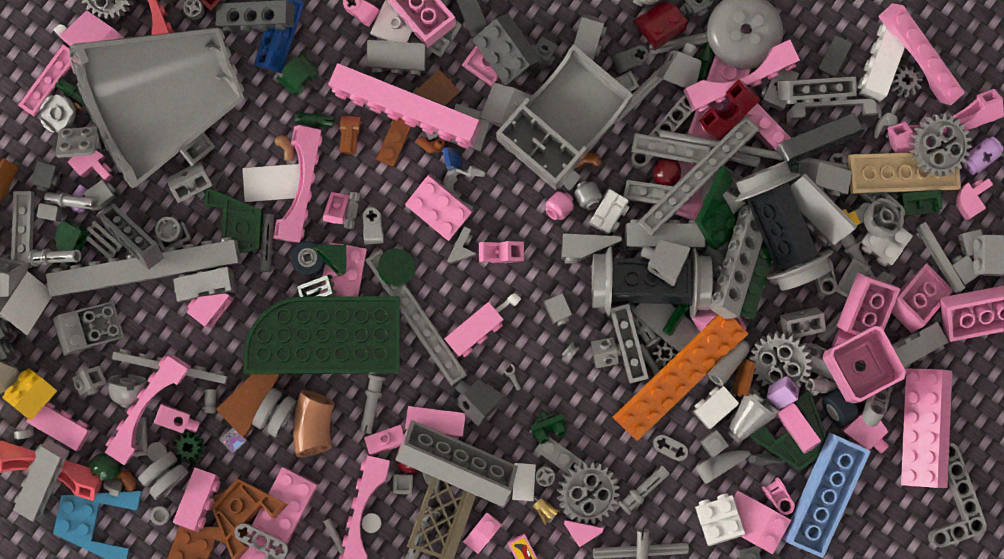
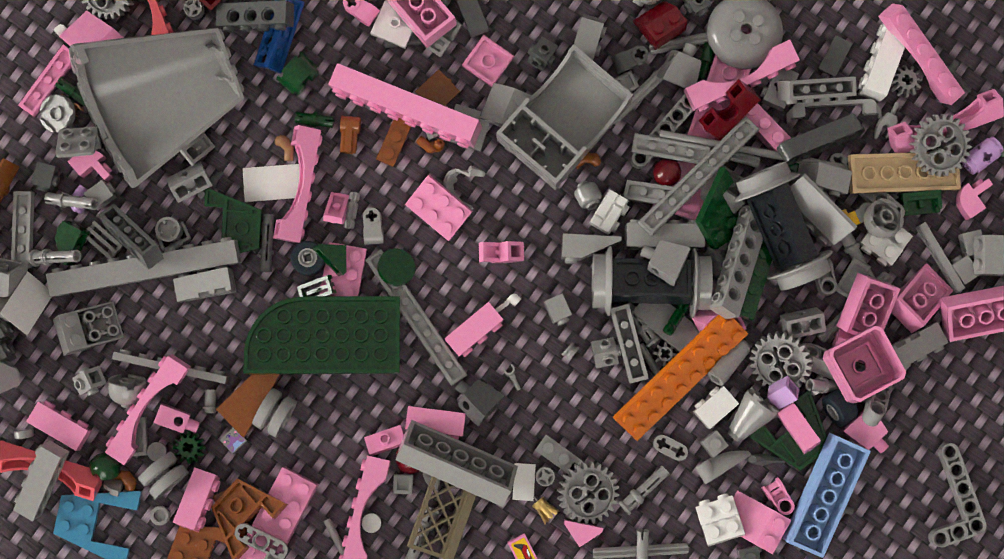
(29, 393): yellow brick -> none
(49, 212): light grey slope -> none
(209, 308): bright pink slope -> none
(312, 424): nougat brick -> none
(372, 393): light grey pin -> none
(396, 57): light grey slope -> none
(452, 159): blue slope -> none
(459, 252): light grey slope -> none
(482, 532): bright pink slope -> none
(506, 49): dark grey brick -> none
(546, 424): dark green hips -> none
(559, 205): bright pink head -> none
(571, 180): light grey tile -> none
(743, 378): dark orange piece -> none
(926, 428): bright pink brick -> none

